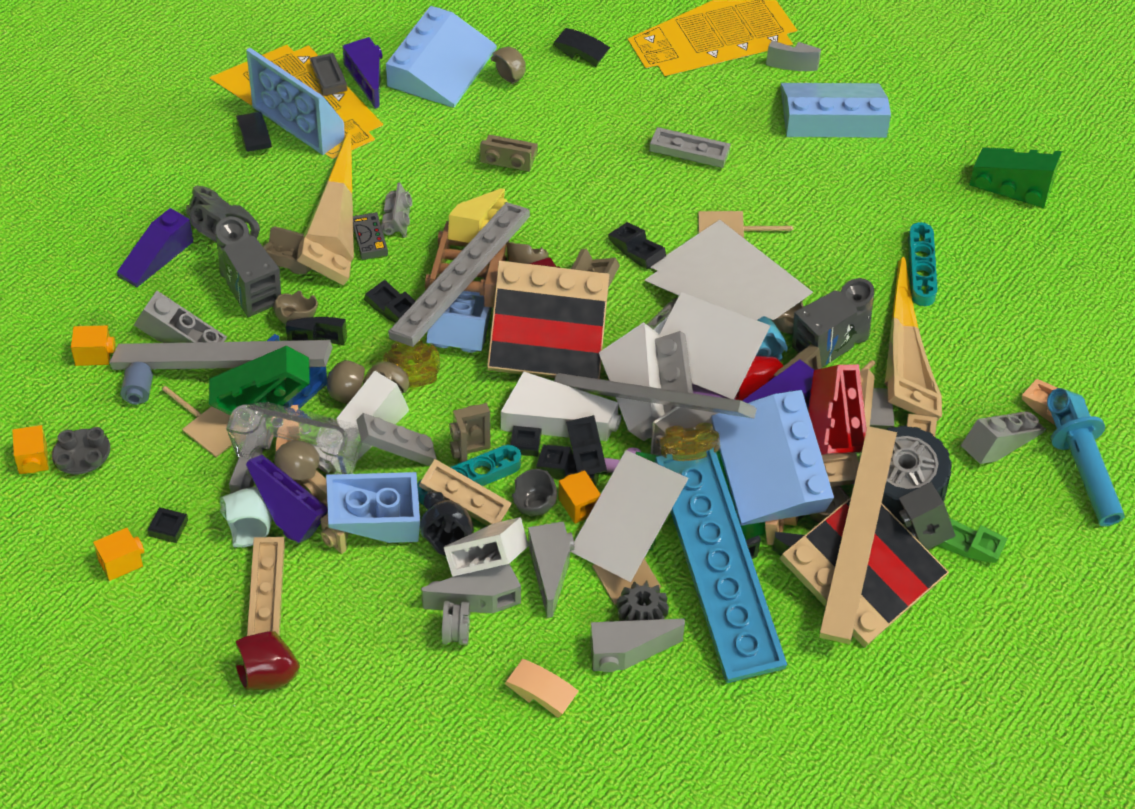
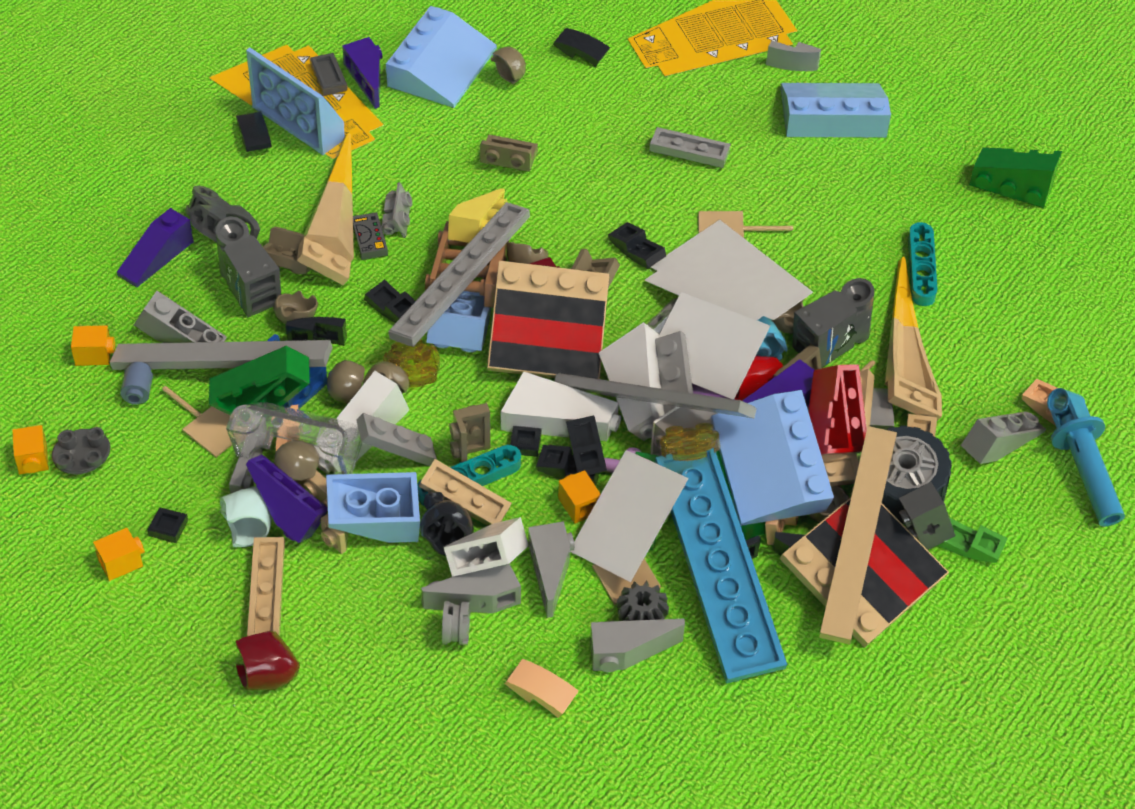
(534, 492): dark grey hair -> none

